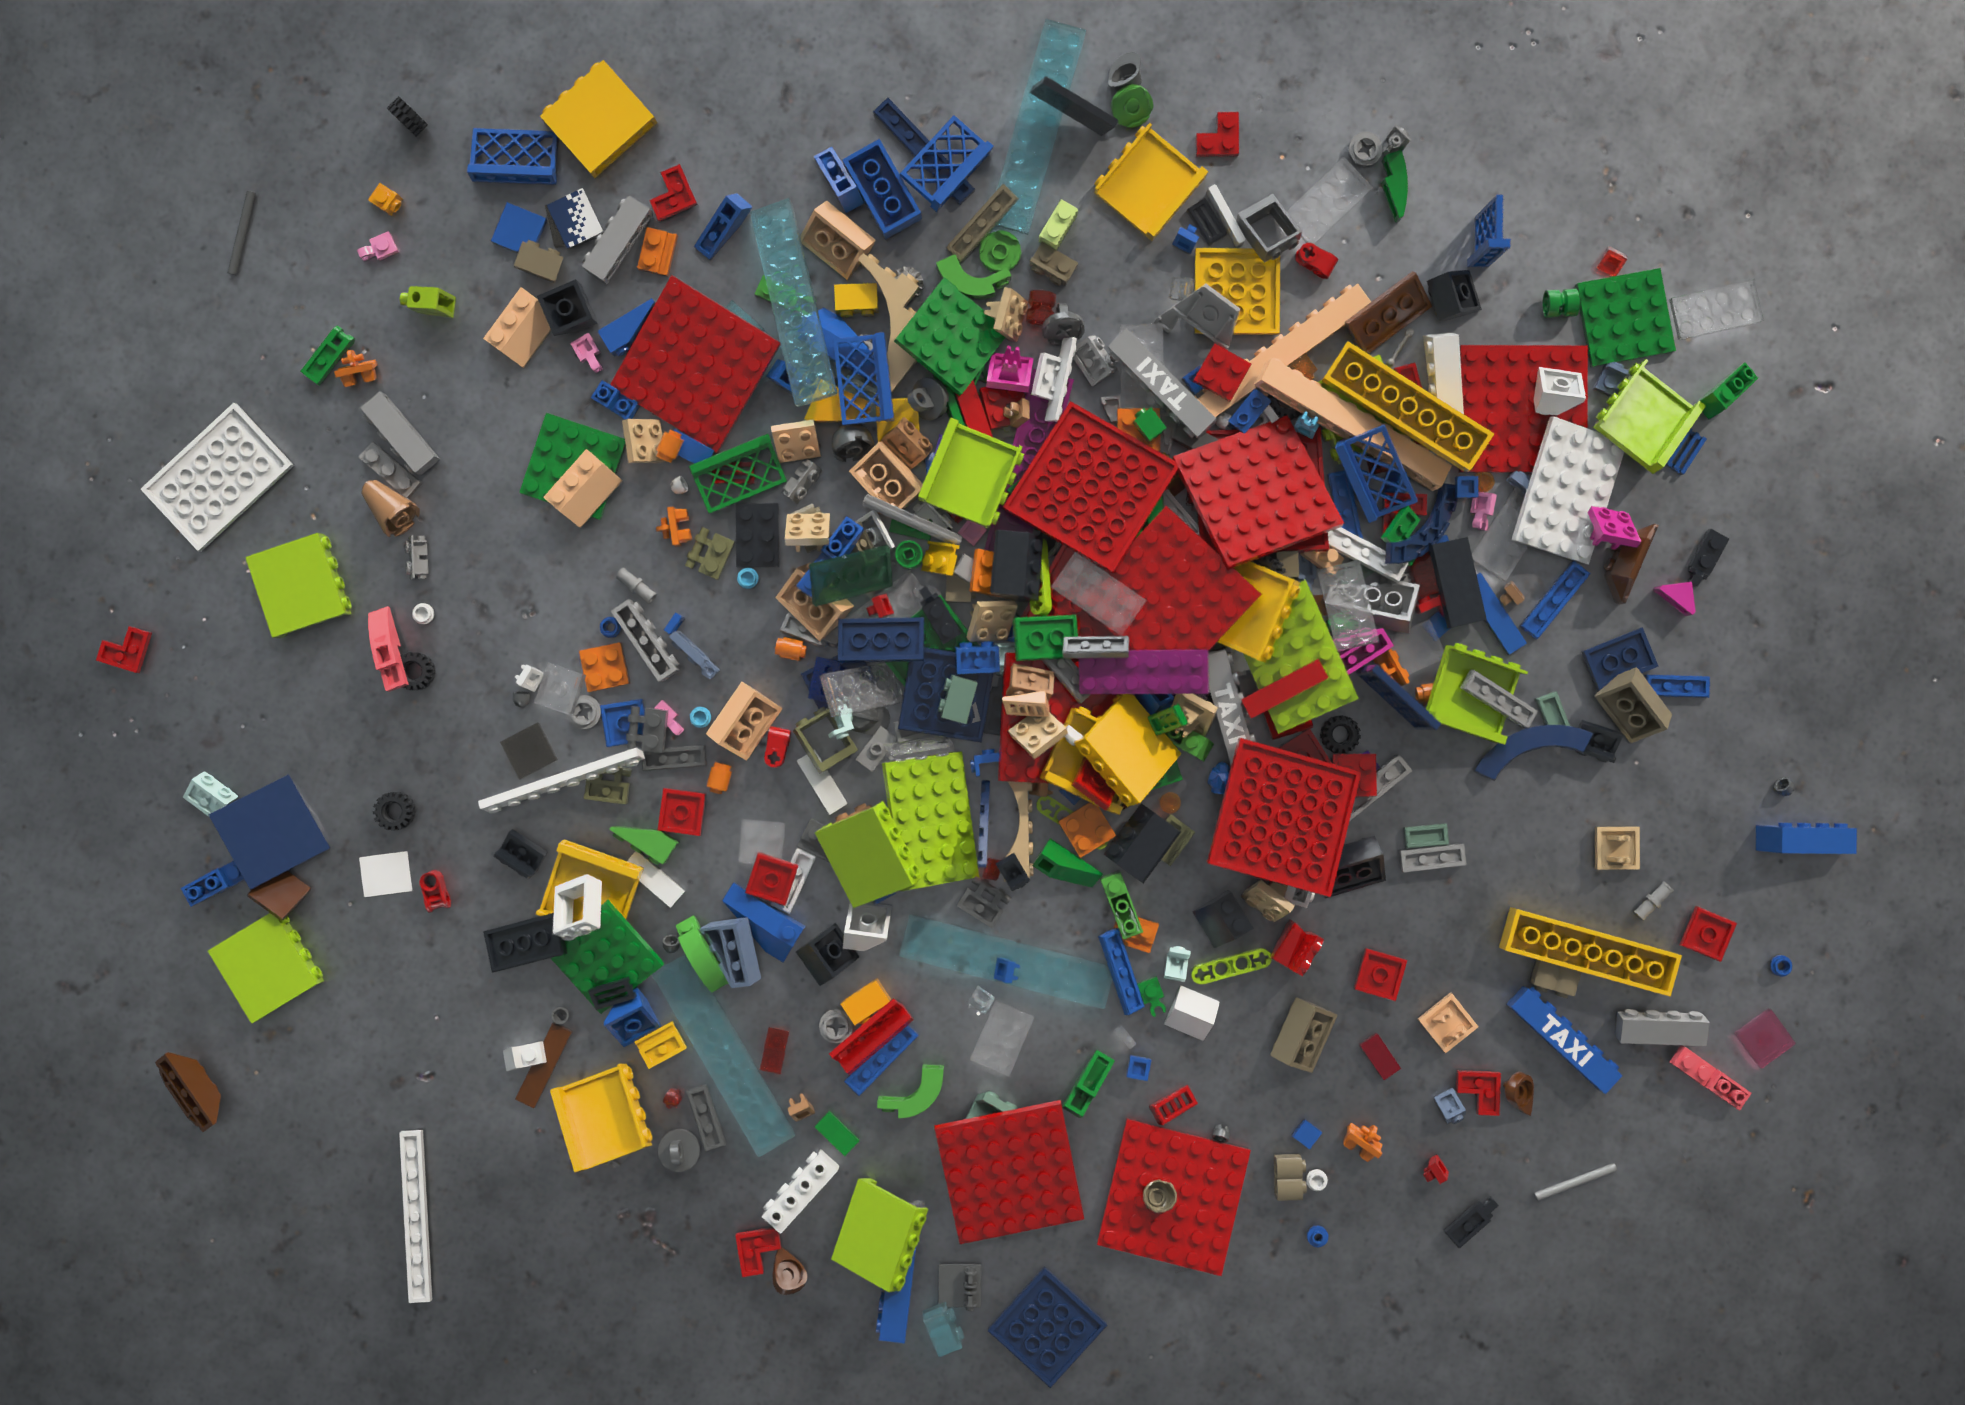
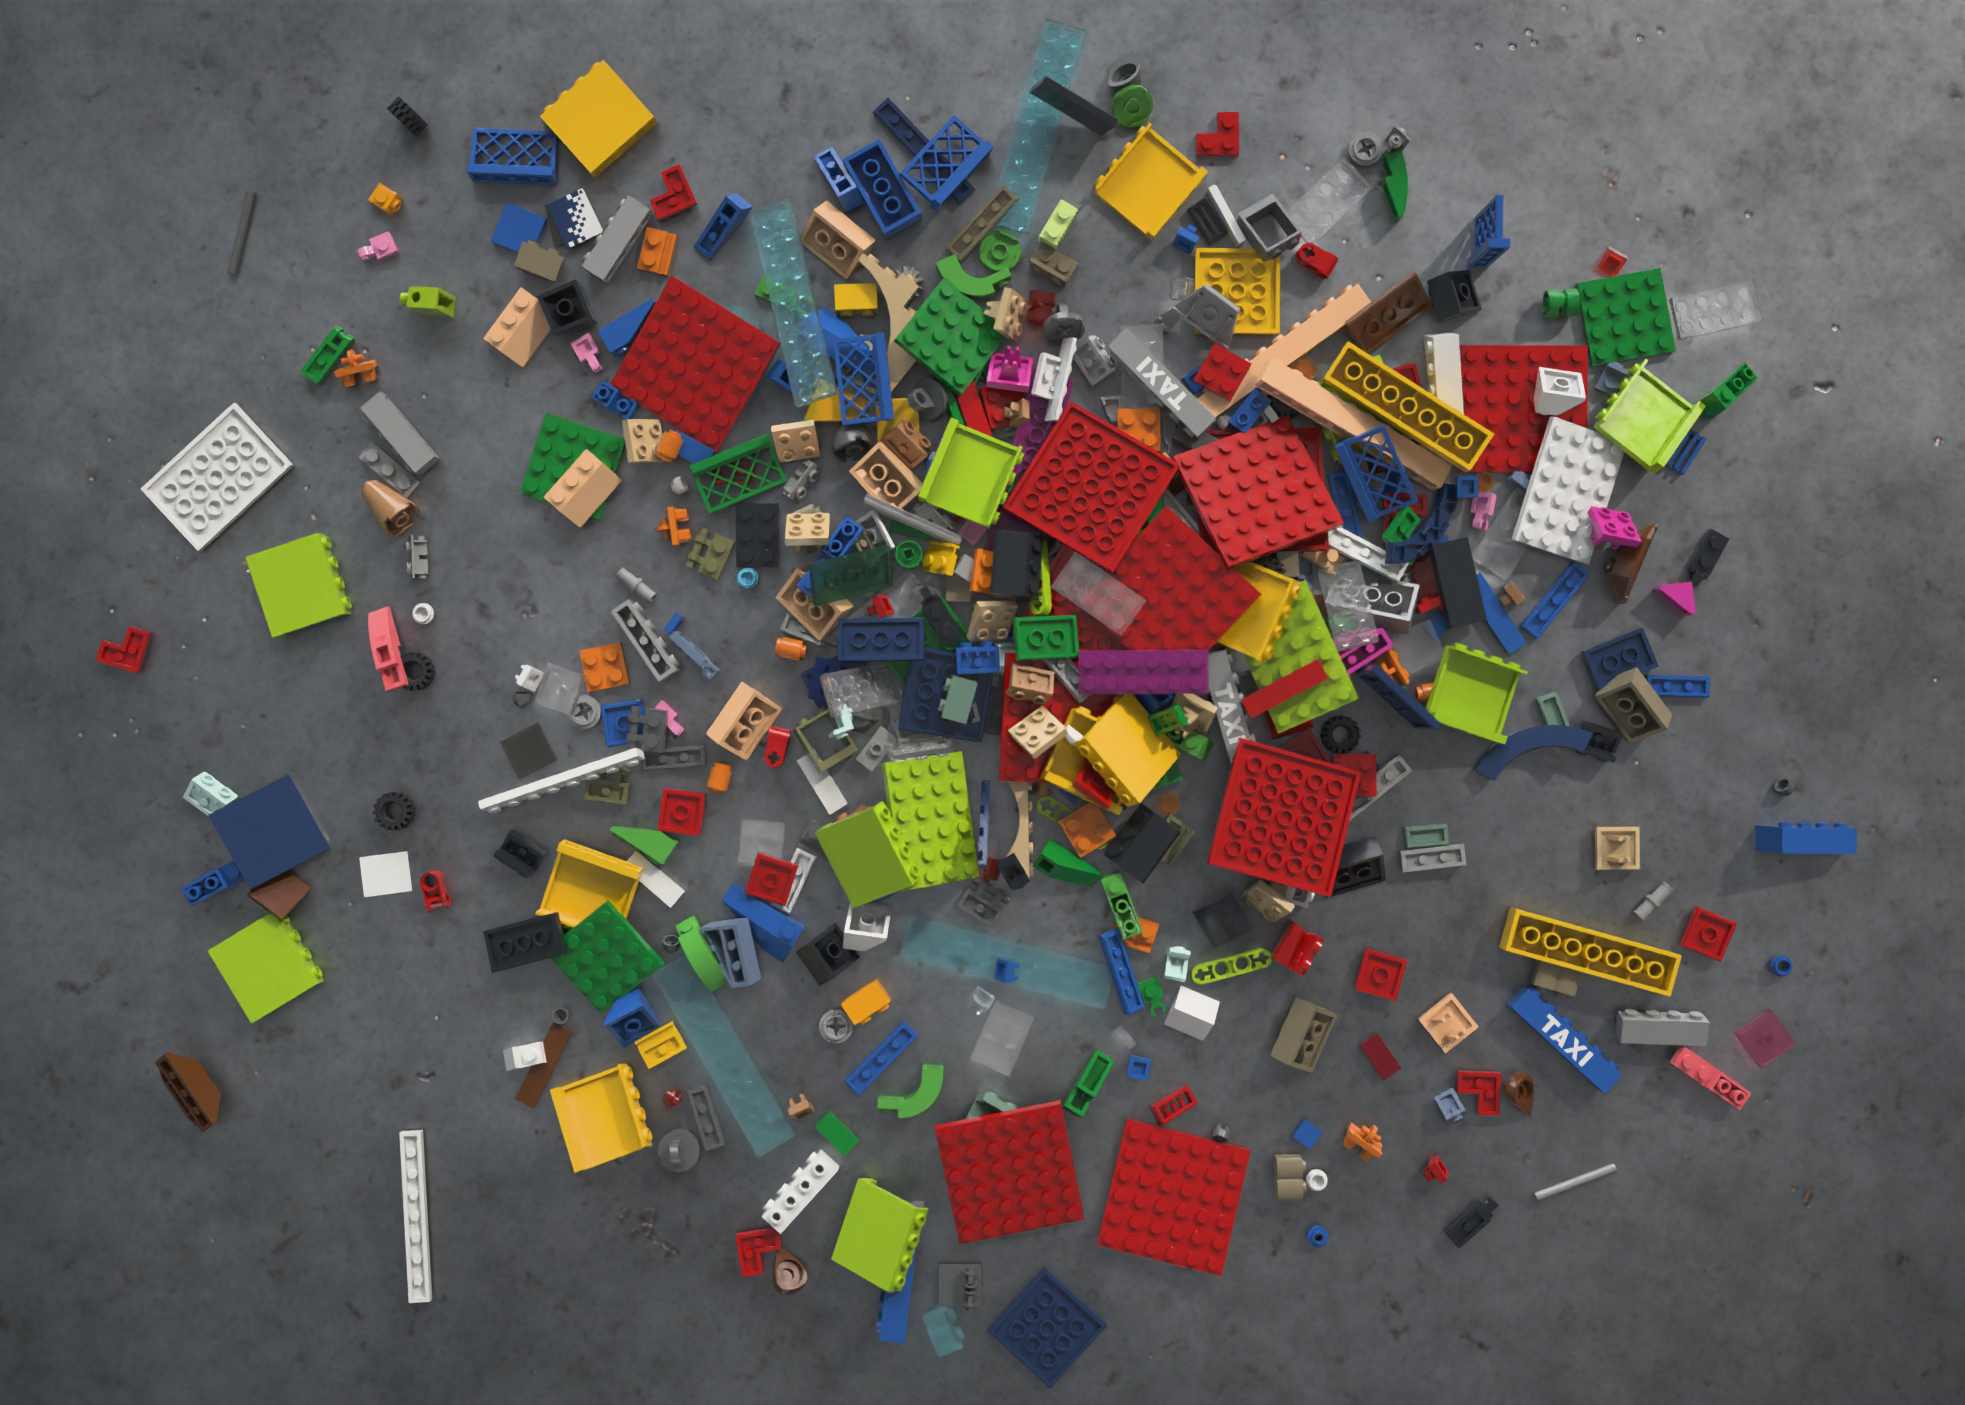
(563, 907): white window -> none
(604, 630): blue plate -> none
(627, 987): black tile -> none
(700, 717): medium azure plate -> none
(774, 1050): clear red slope -> none
(871, 1036): red fence -> none
(986, 757): blue bracket -> none
(1032, 704): light nougat slope -> none
(1096, 647): dark grey tile -> none
(1149, 424): green brick -> none
(1159, 1196): dark tan hair -> none
(1218, 778): blue rock -> none
(1306, 425): medium azure plate -> none
(1408, 333): light grey hinge -> none
(1499, 699): light grey tile -> none

